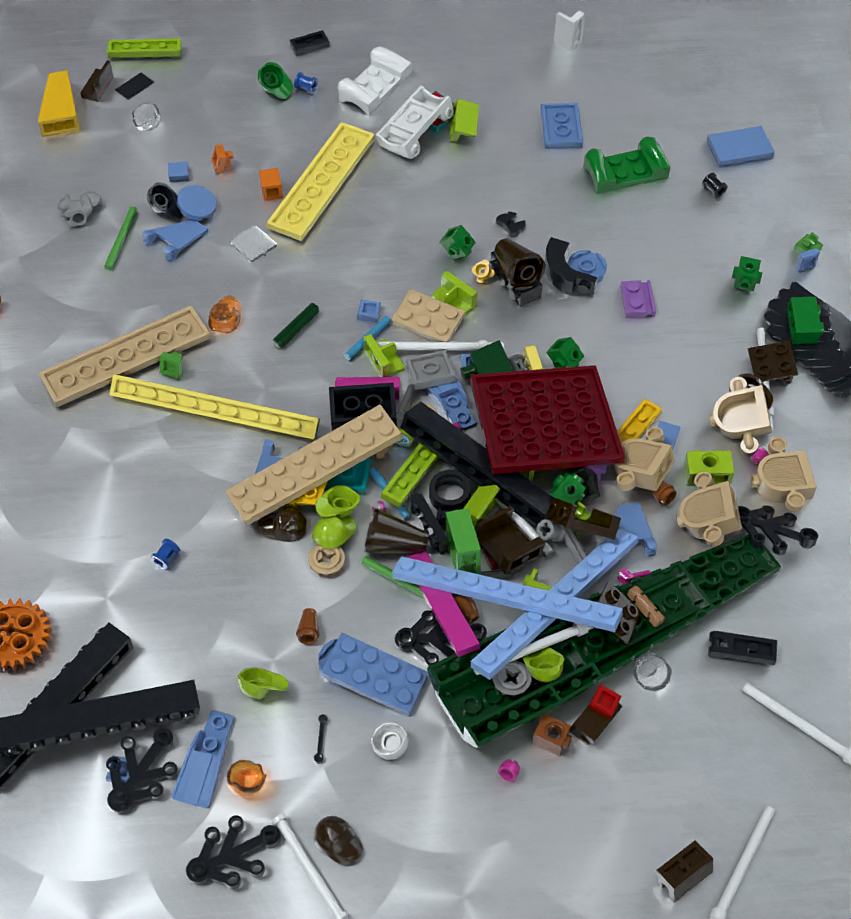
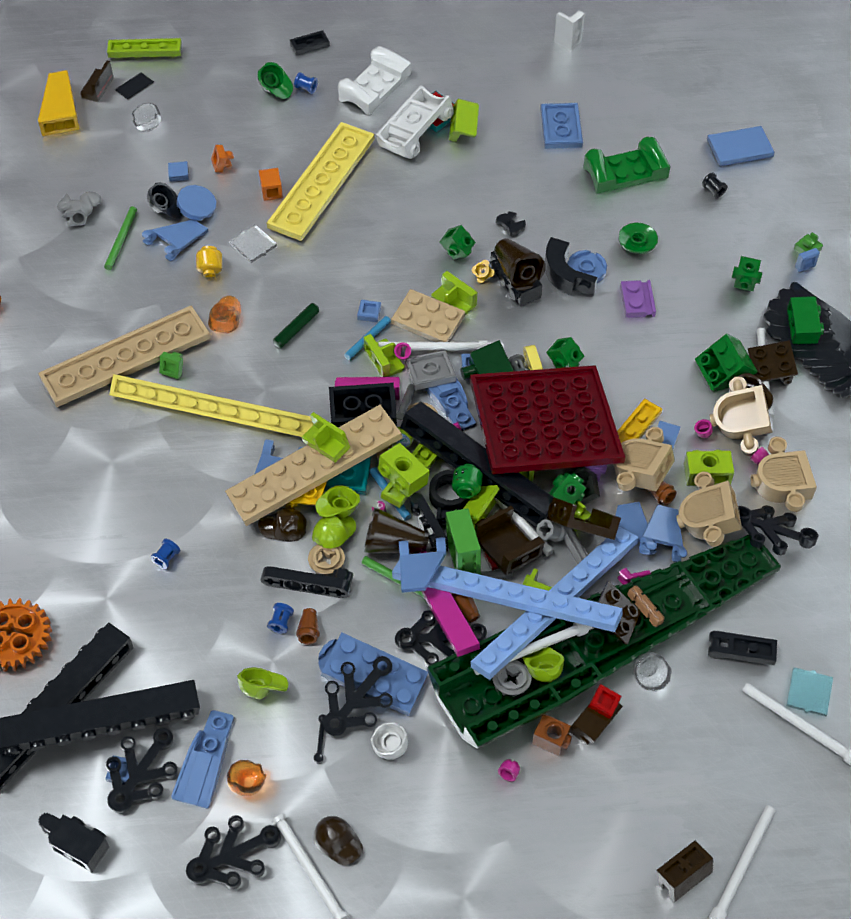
(74, 840): none -> black hinge
(209, 261): none -> yellow head
(277, 625): none -> blue bush
(326, 438): none -> lime panel
(334, 586): none -> black beam
(355, 699): none -> black plant
(398, 350): none -> dark pink hinge
(403, 470): none -> lime brick
(419, 568): none -> medium blue flag
(467, 481): none -> green head
(638, 238): none -> green dish
(664, 530): none -> medium blue flag
(703, 428): none -> dark pink hinge
(724, 362): none -> green slope
(809, 691): none -> clear light blue piece

